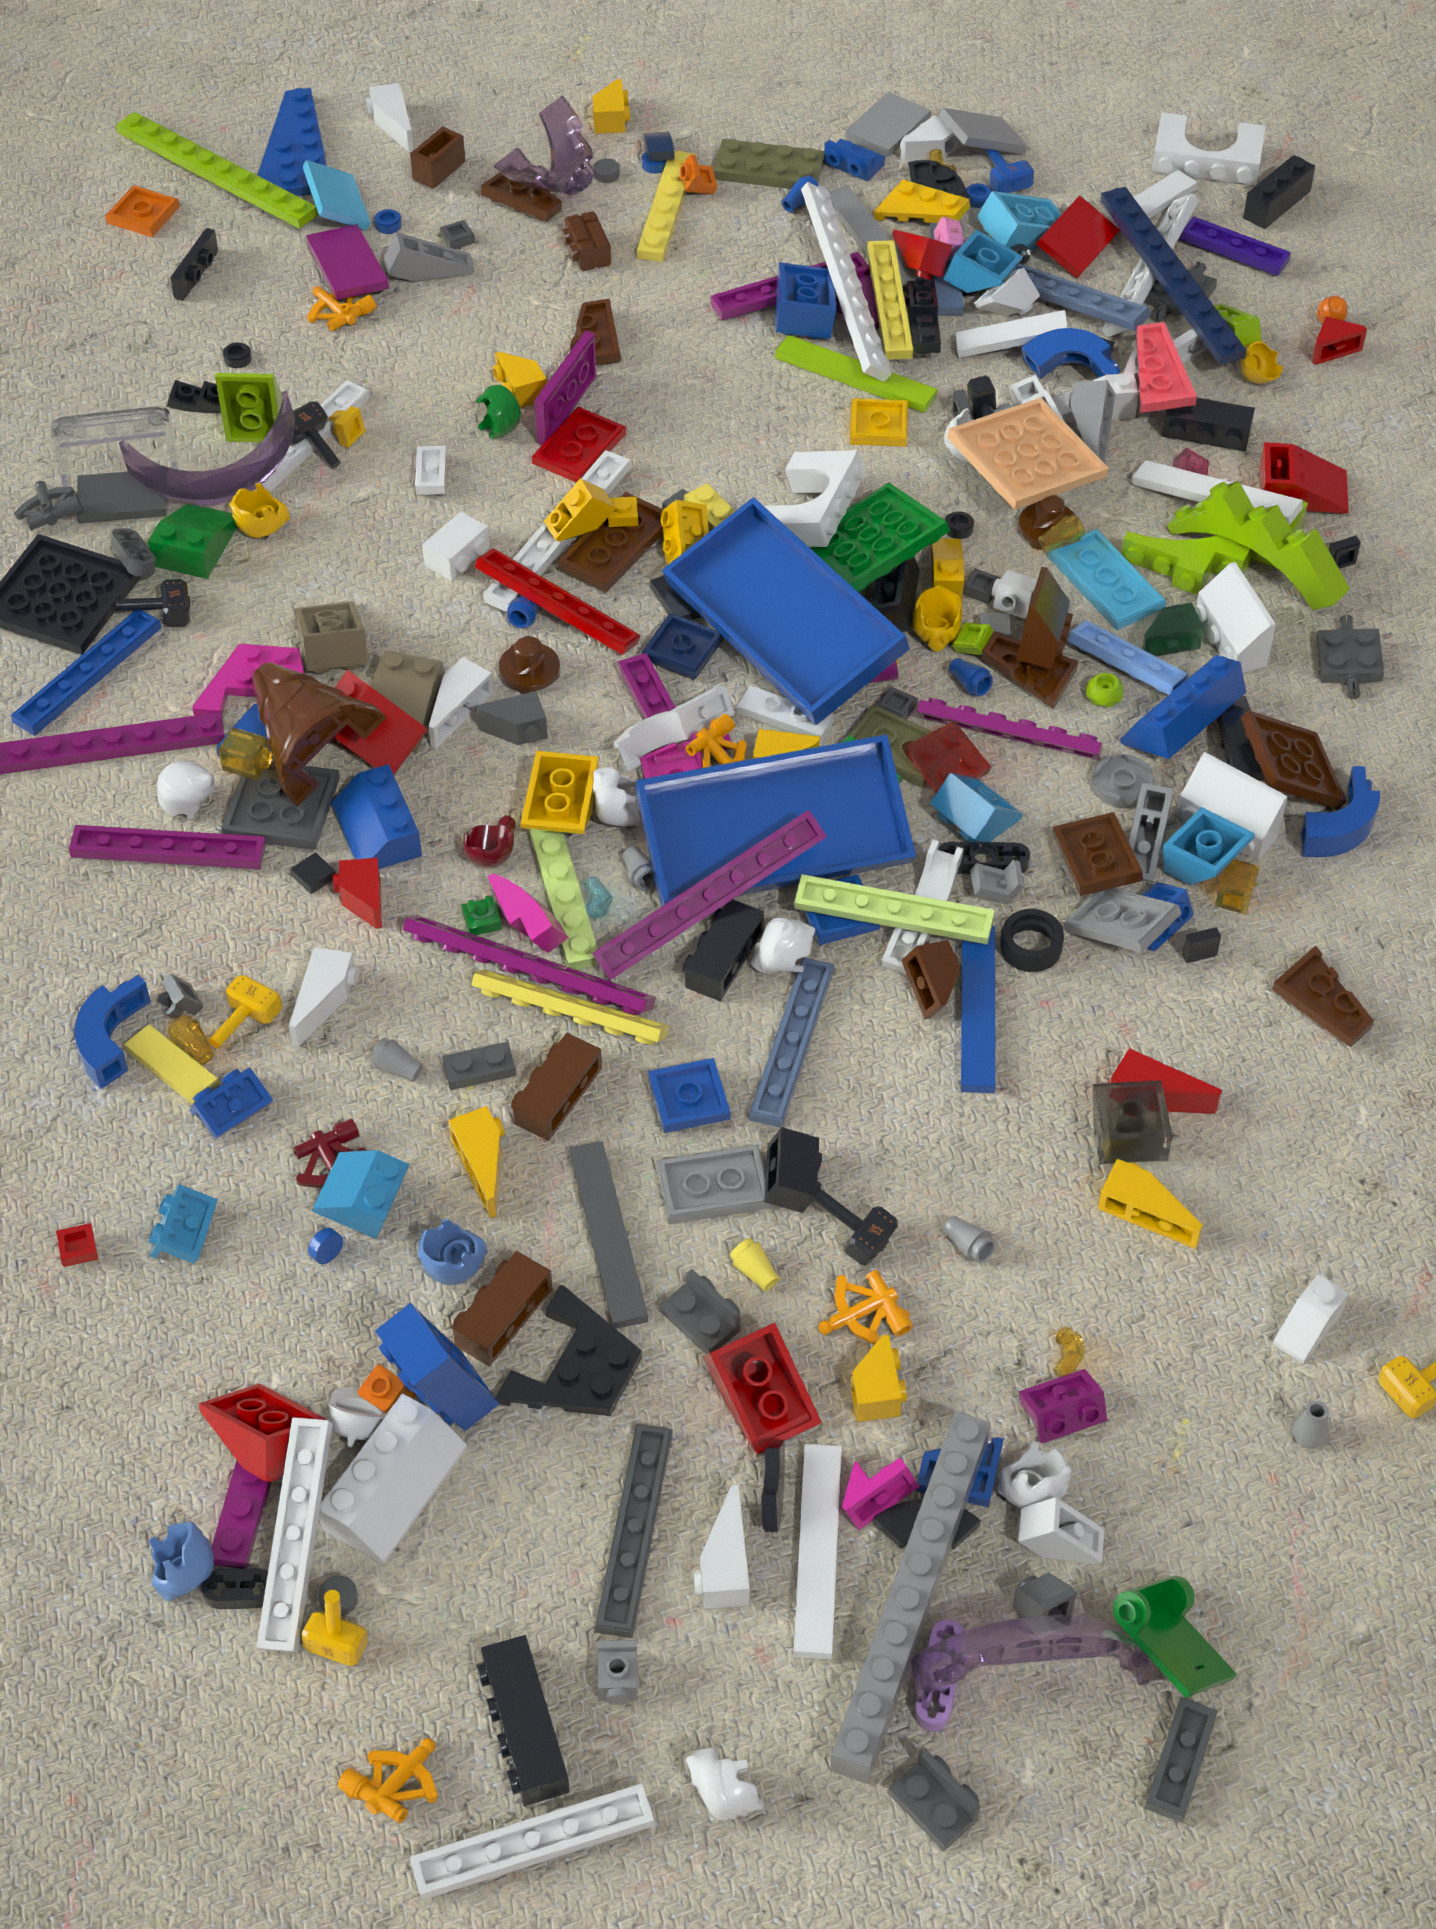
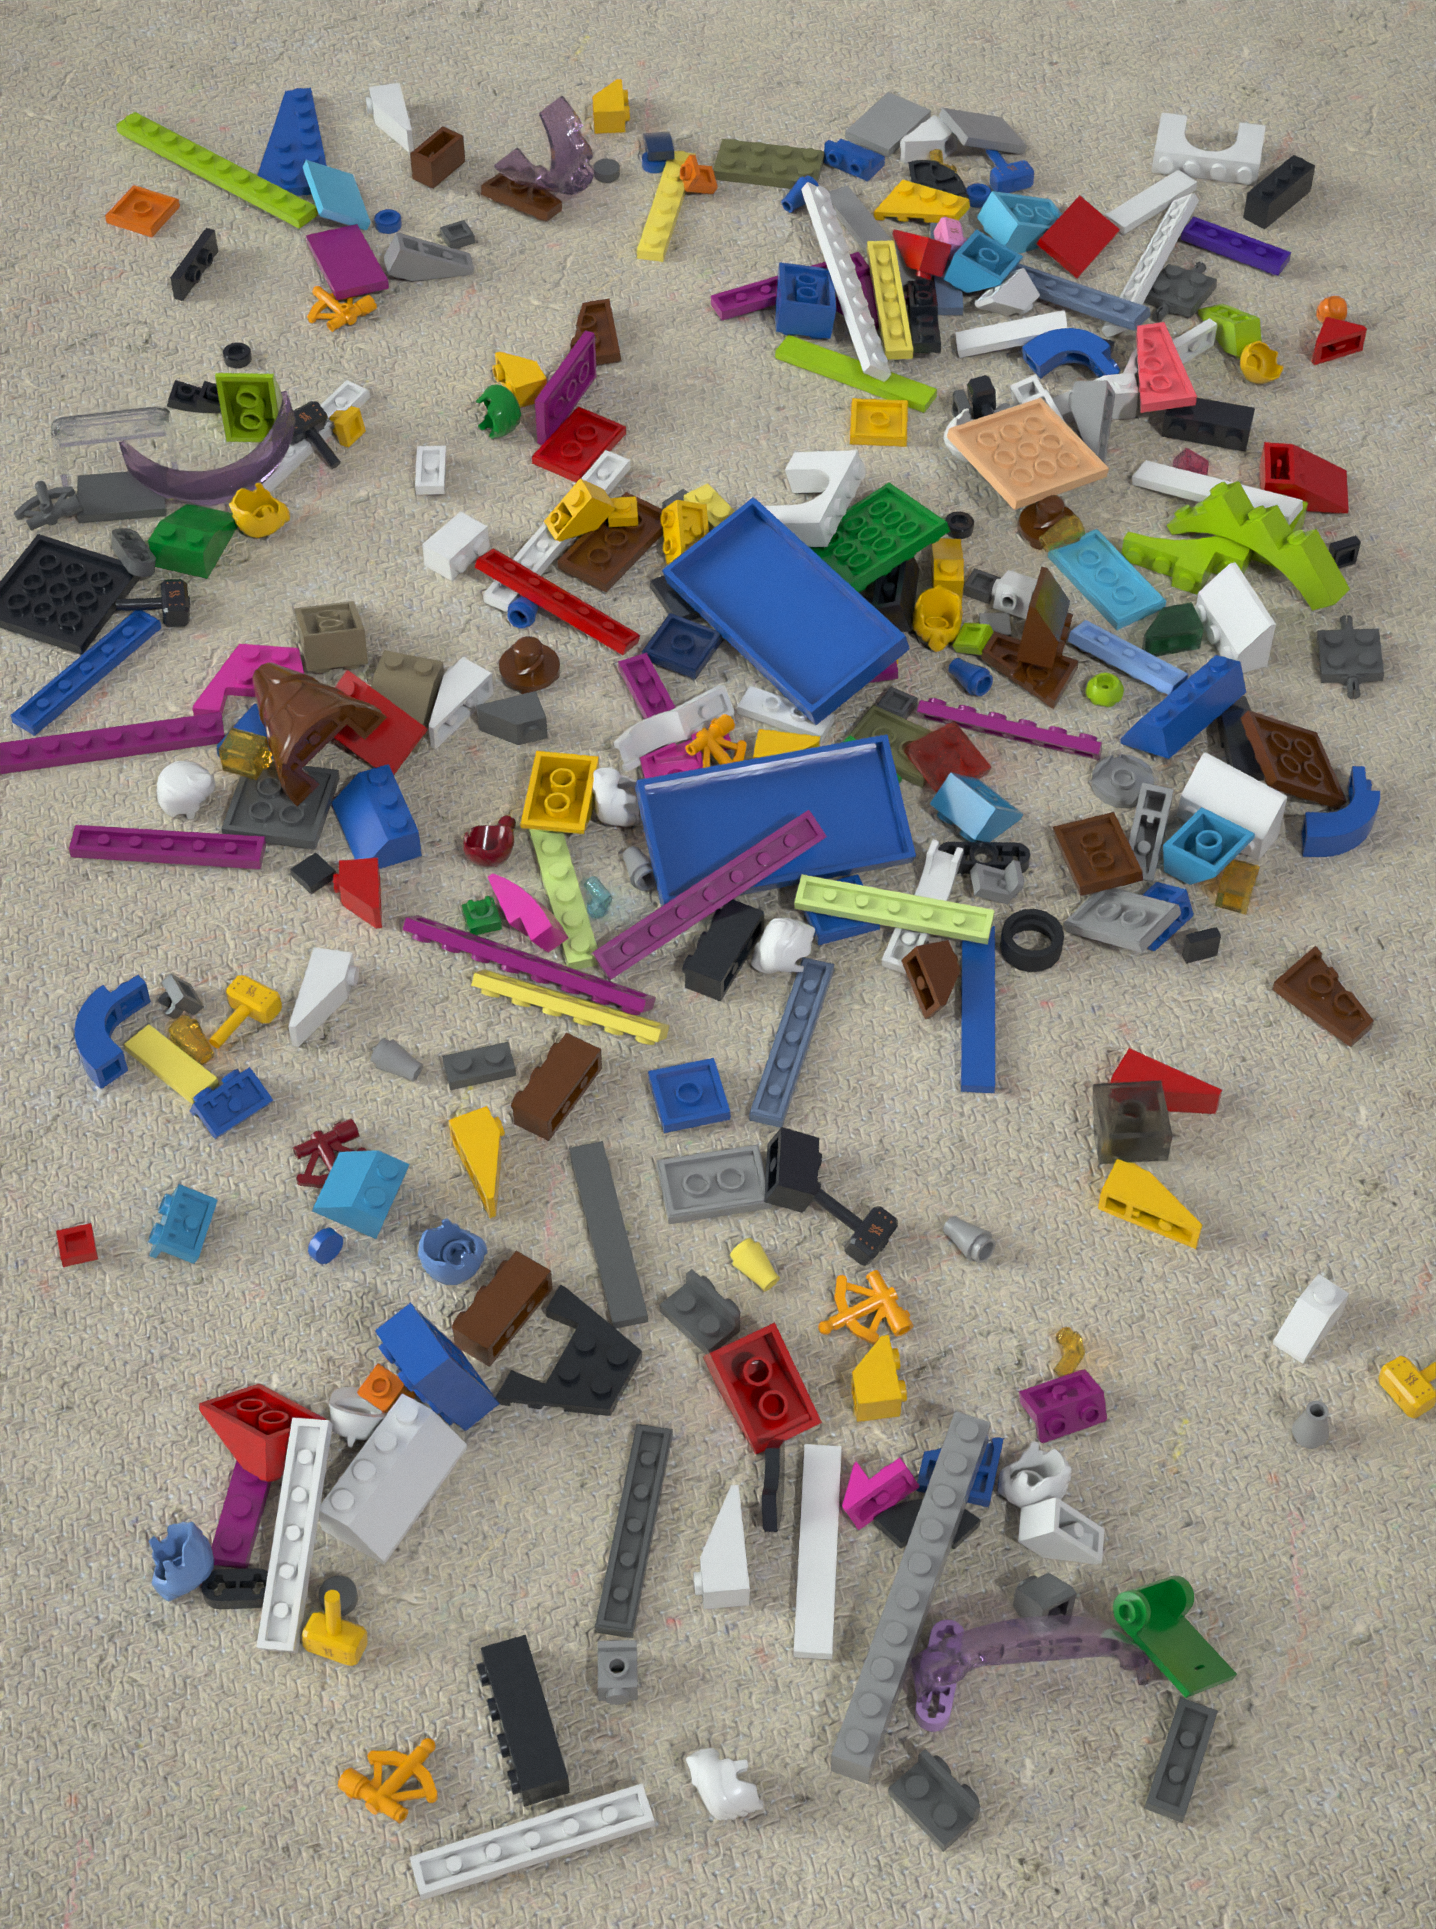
(586, 241): reddish brown brick -> none
(1022, 247): black hinge -> none
(1173, 276): dark blue plate -> none

